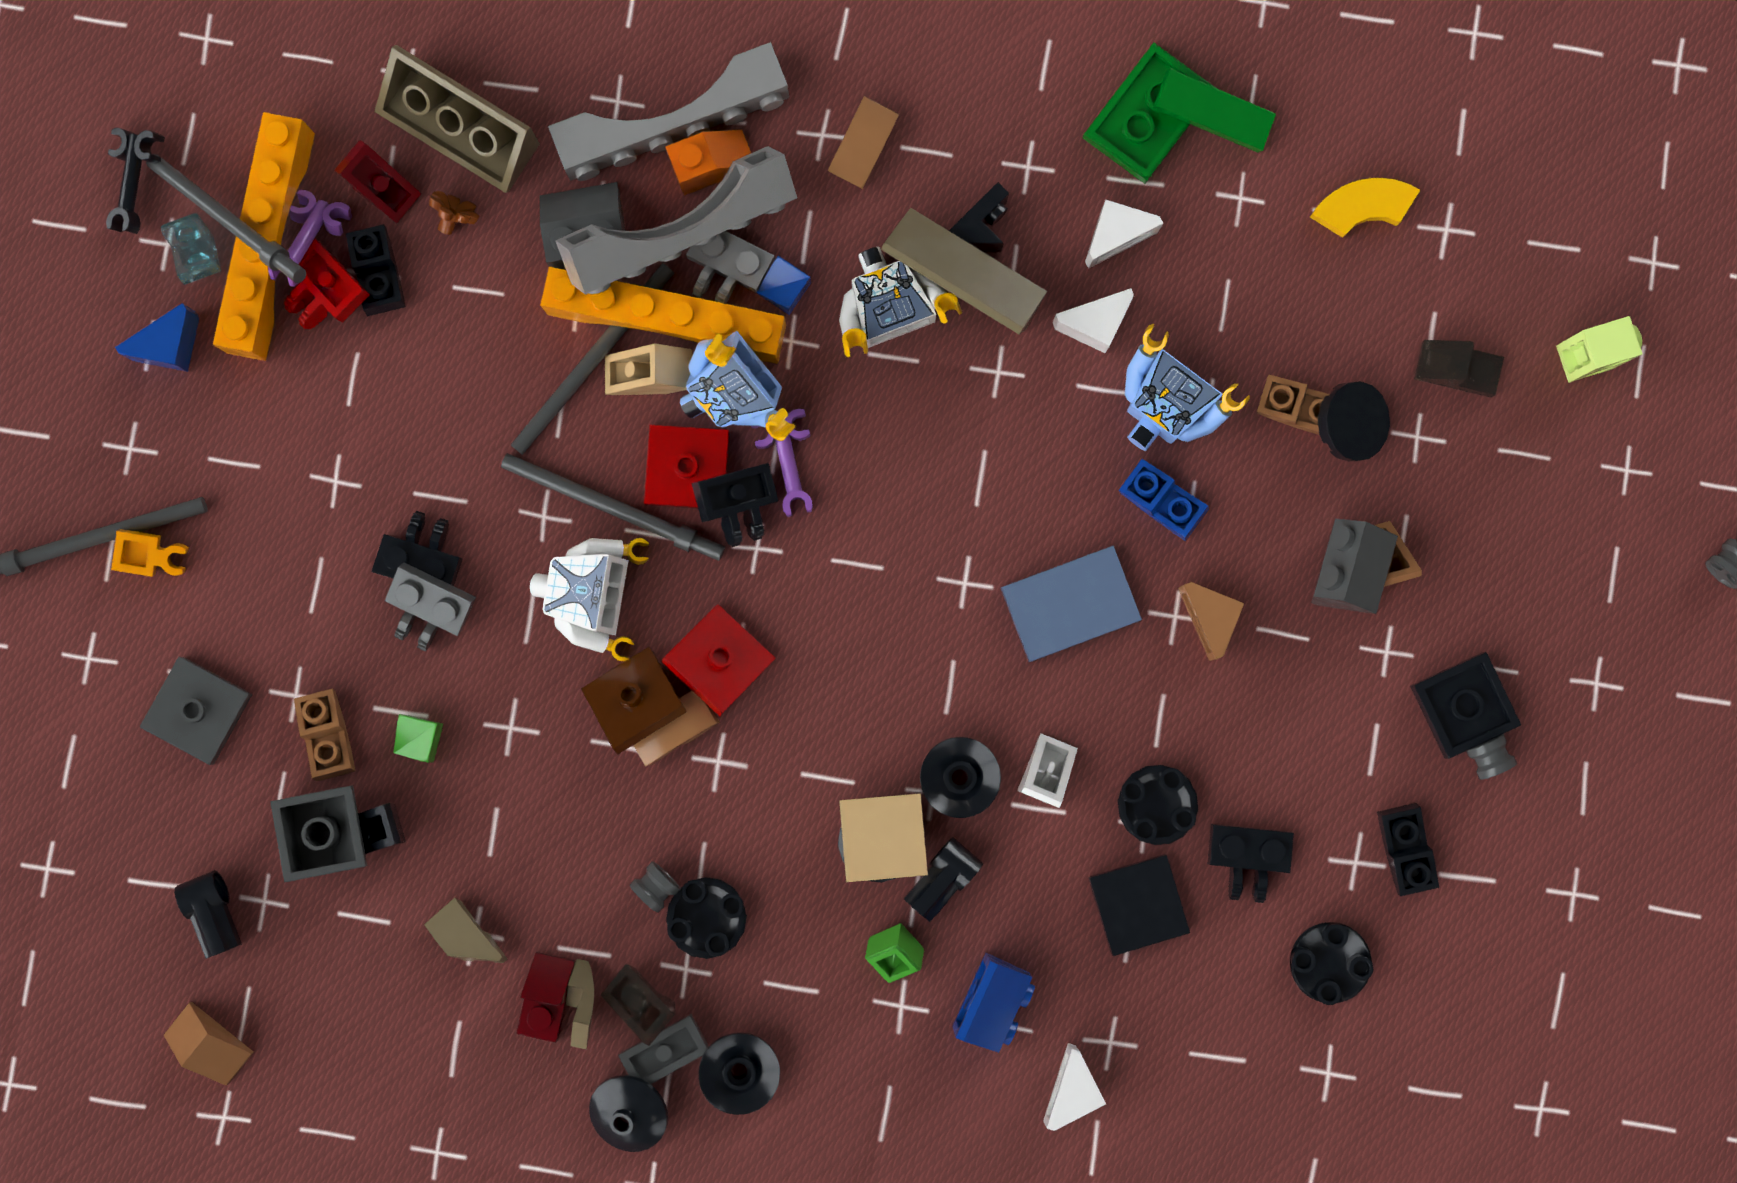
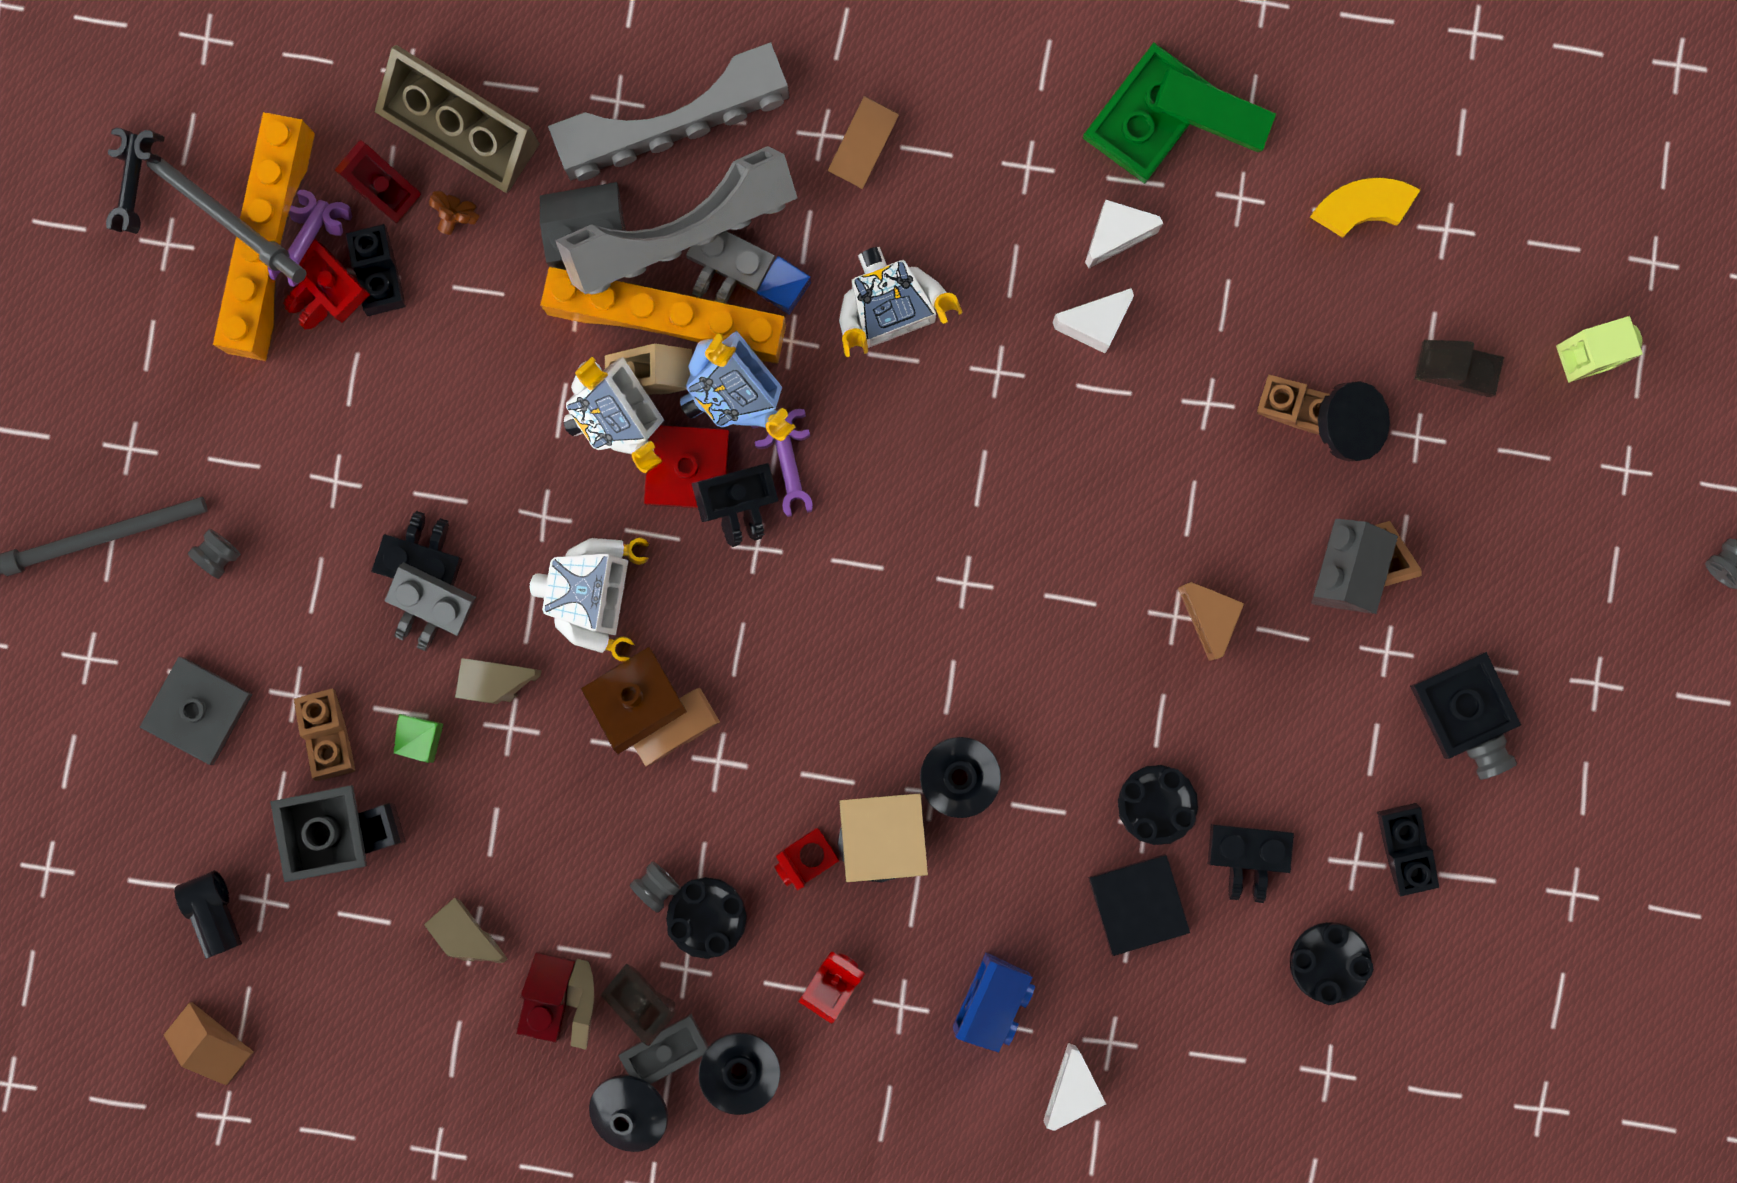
(142, 553): light orange plate -> none
(165, 341): blue slope -> none
(192, 248): clear light blue bracket -> none
(213, 553): none -> dark grey wheel
(492, 681): none -> dark tan slope
(581, 372): dark grey bar -> none
(613, 412): none -> torso
(683, 537): dark grey bar -> none
(706, 157): orange slope -> none
(718, 660): red plate -> none
(791, 867): none -> red bracket
(832, 986): none -> red bracket
(894, 953): bright green slope -> none
(949, 872): black piece -> none
(964, 271): dark tan slope -> none
(988, 209): black slope -> none
(1048, 770): white slope -> none
(1071, 603): sand blue tile -> none
(1163, 499): blue slope -> none
(1171, 397): torso -> none

